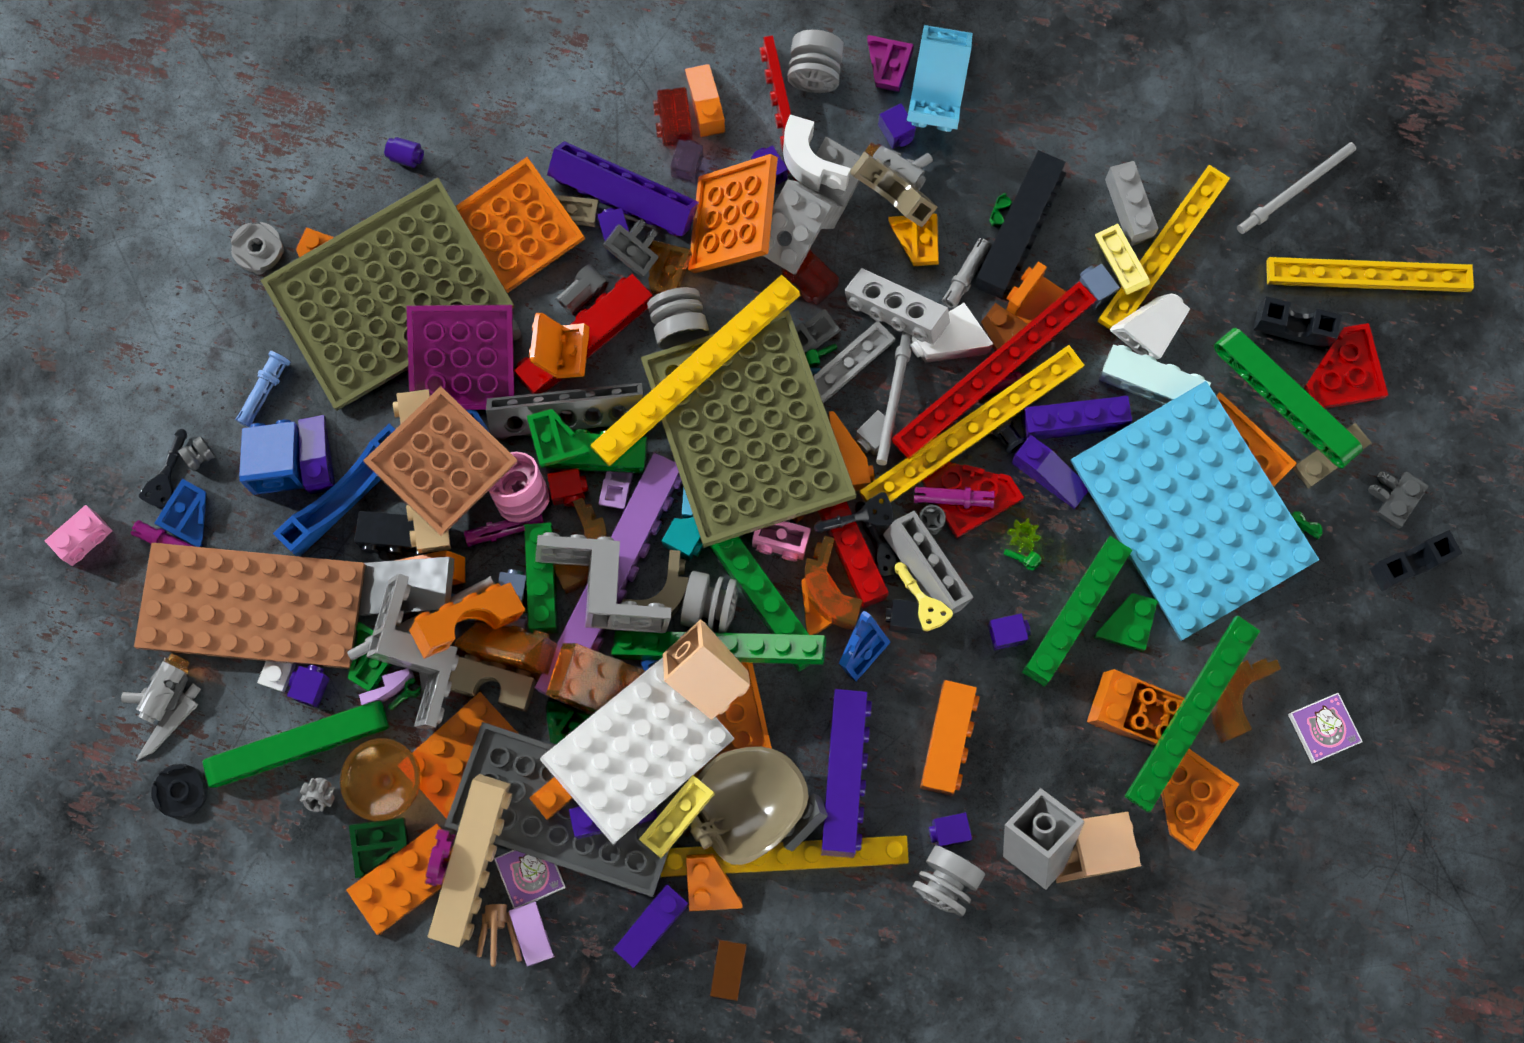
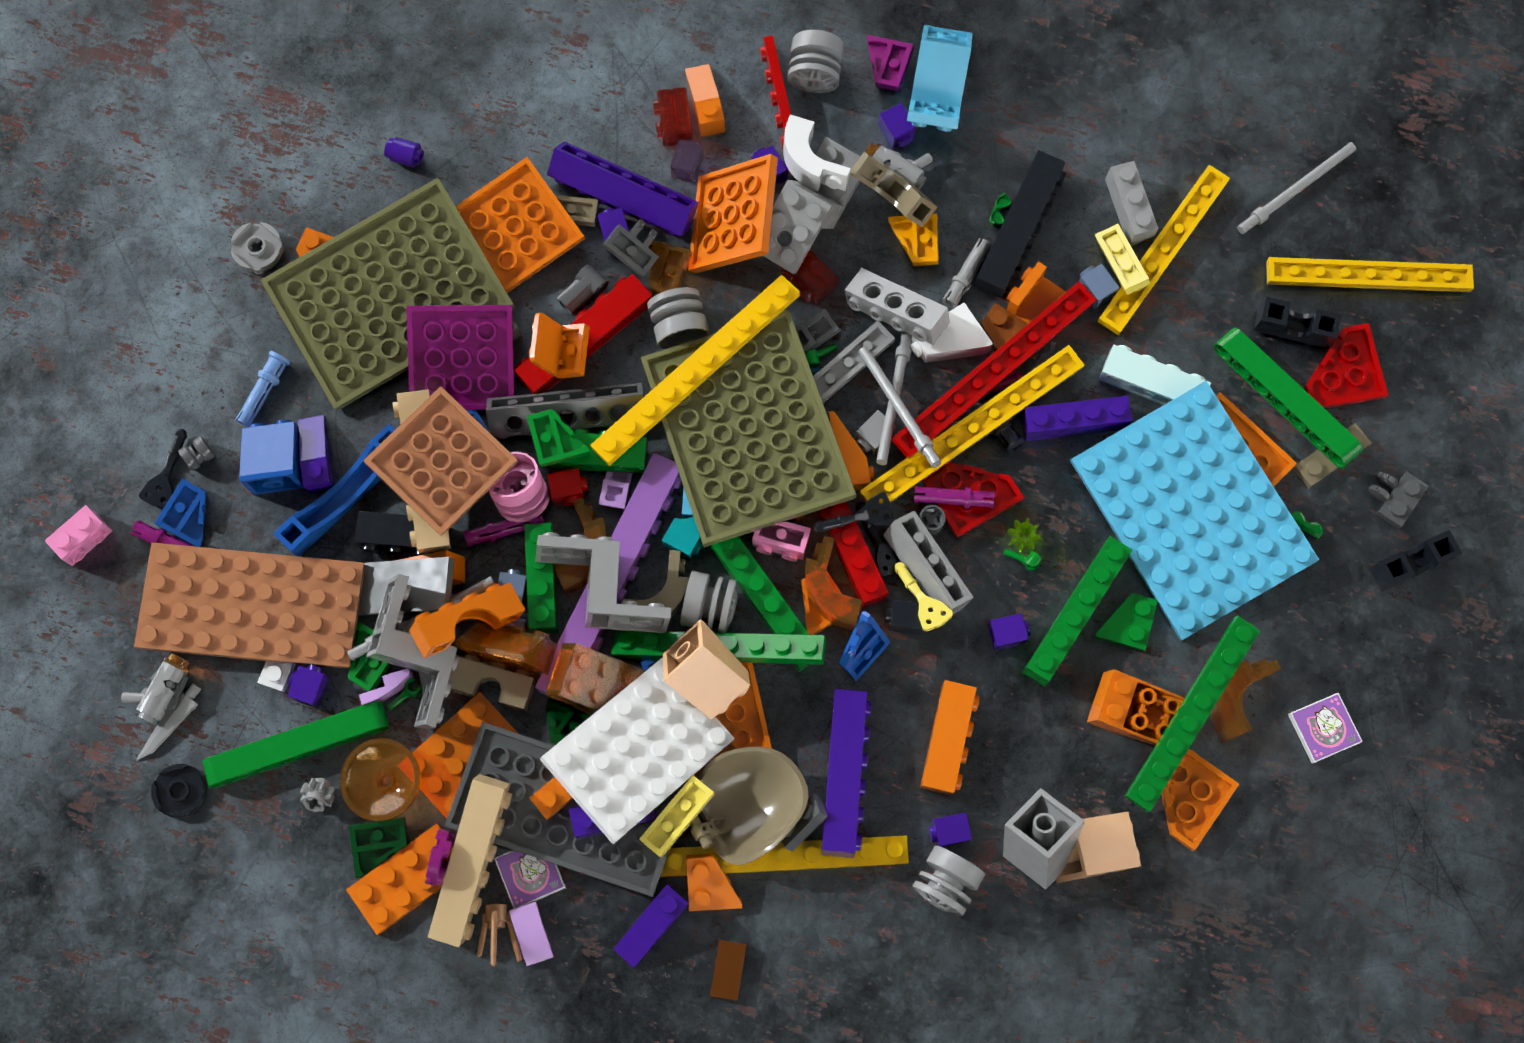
(922, 441): none -> light grey bar
(1050, 471): dark purple slope -> none
(1153, 325): white slope -> none

